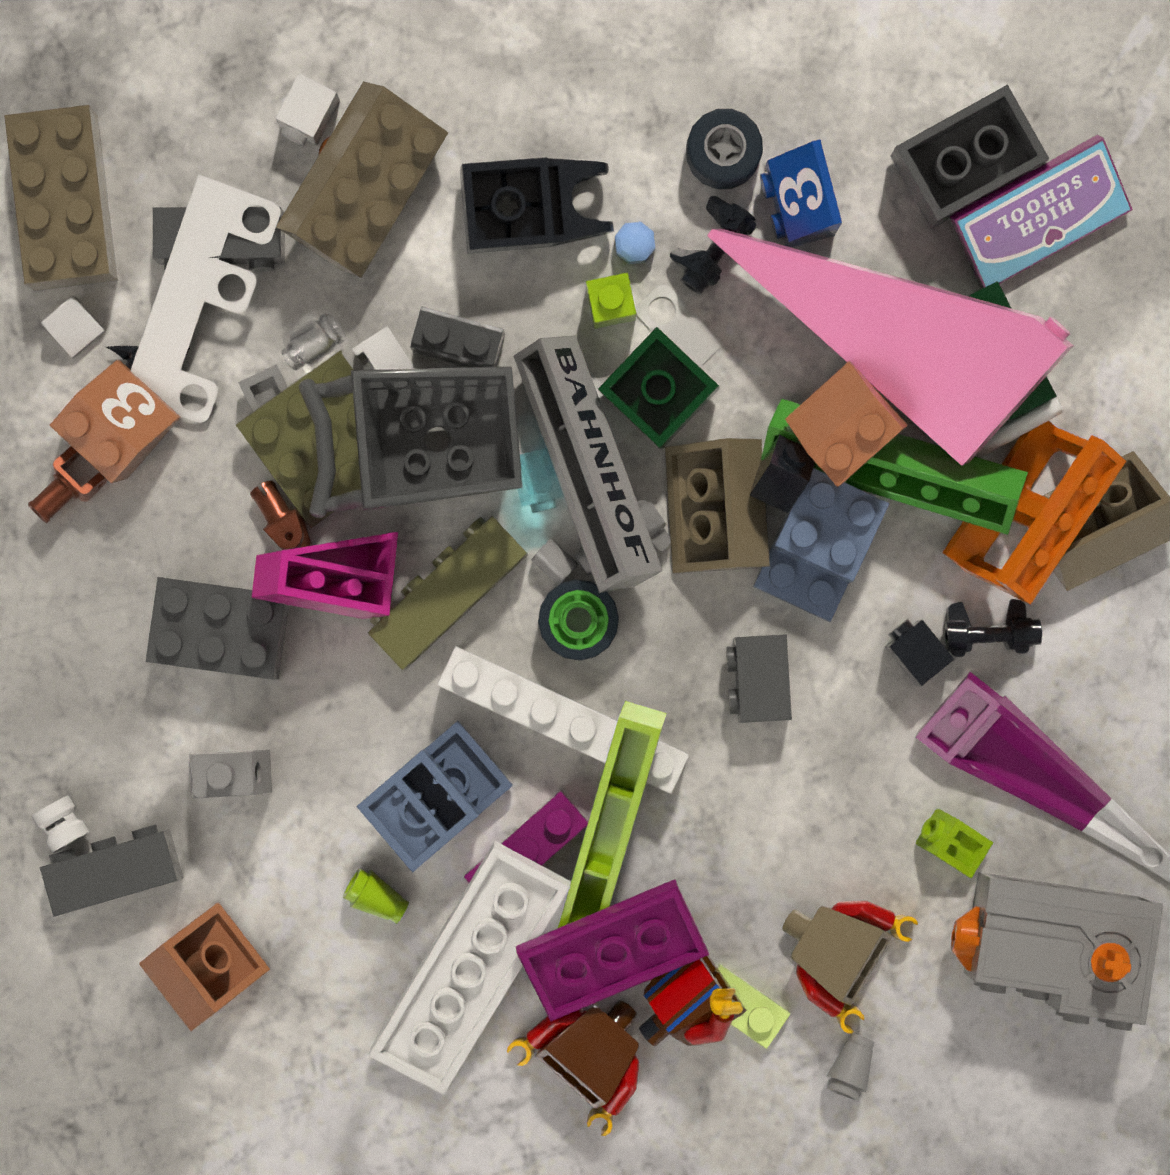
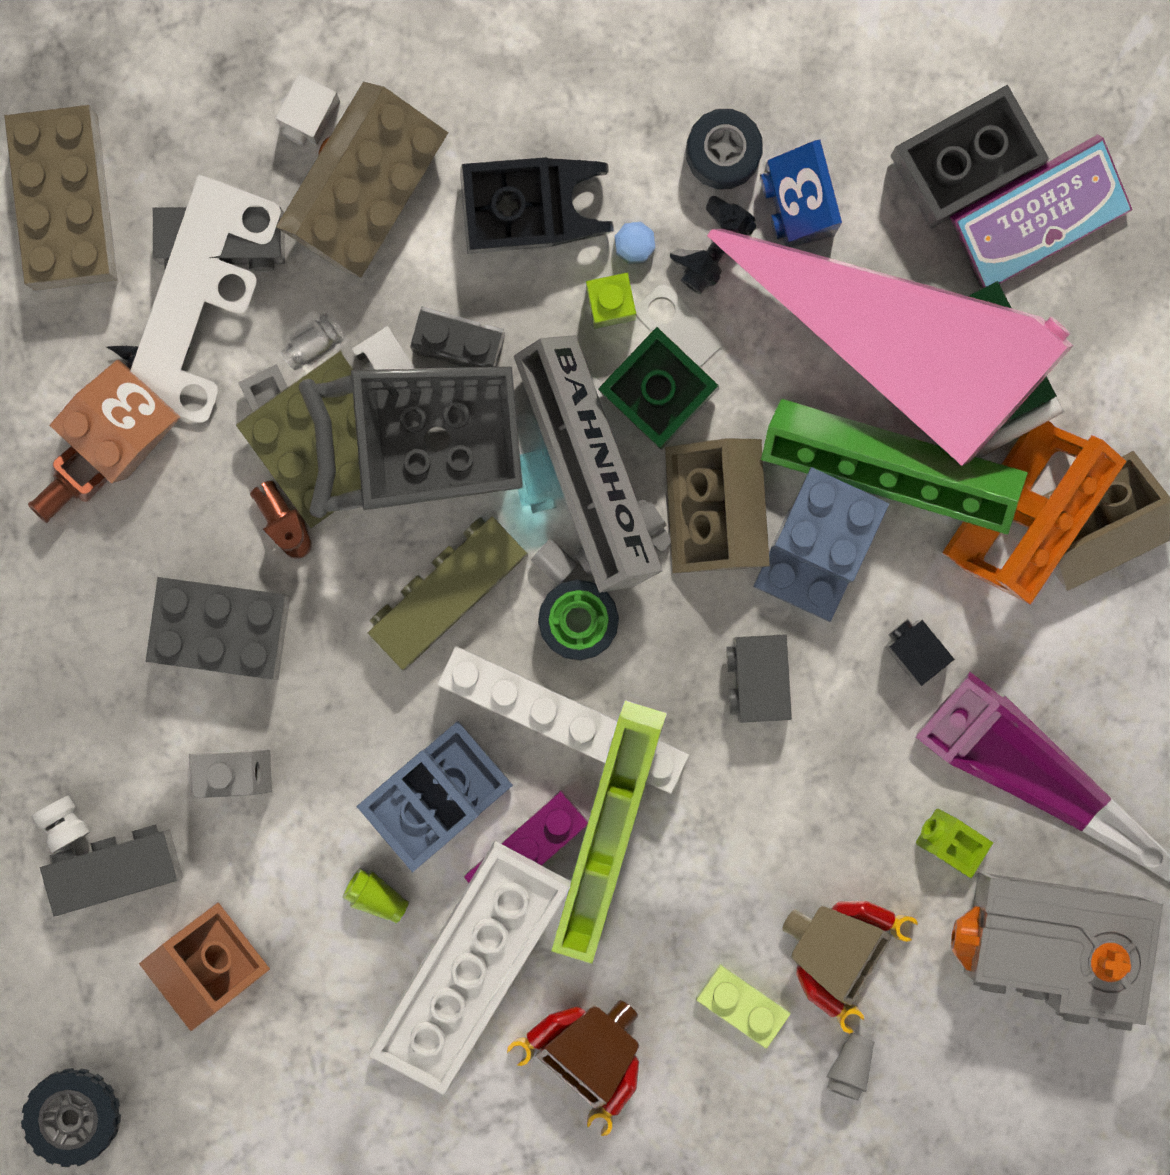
(47, 1110): none -> black wheel
(72, 326): white slope -> none
(332, 577): dark pink wedge -> none
(612, 950): magenta tile -> none
(691, 1005): torso -> none
(782, 474): black brick -> none
(845, 423): nougat slope -> none
(1016, 633): black piece -> none

